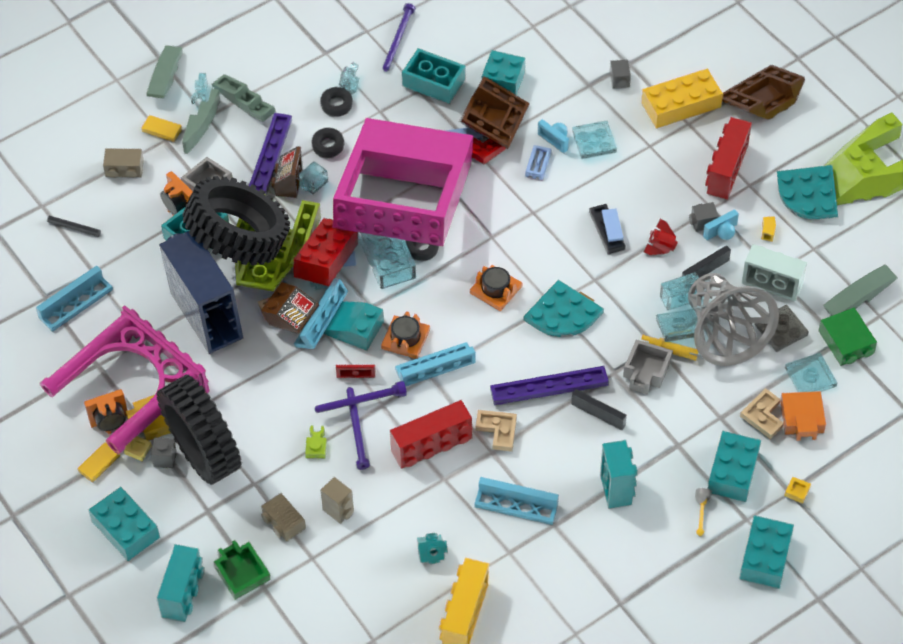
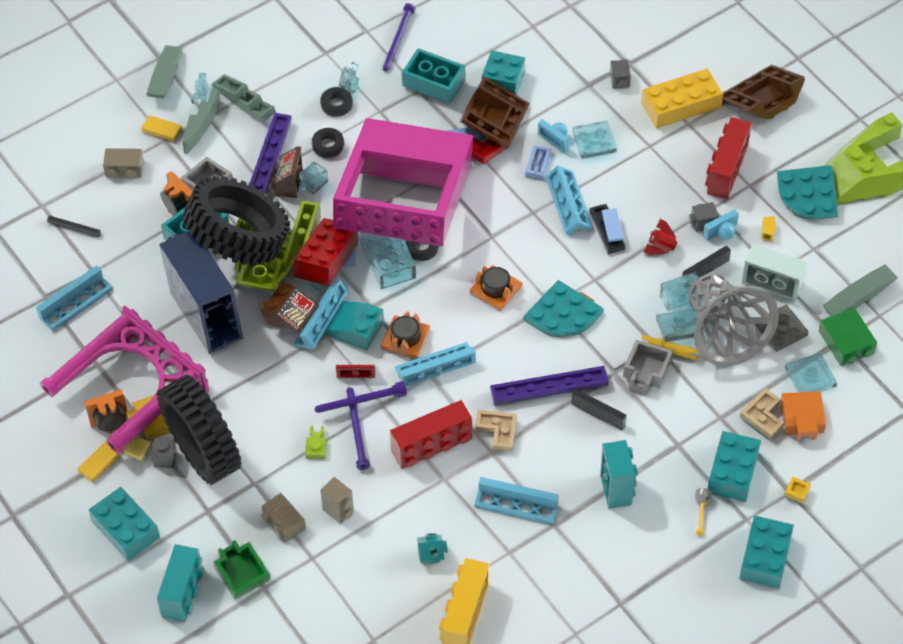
(568, 203): none -> medium azure fence

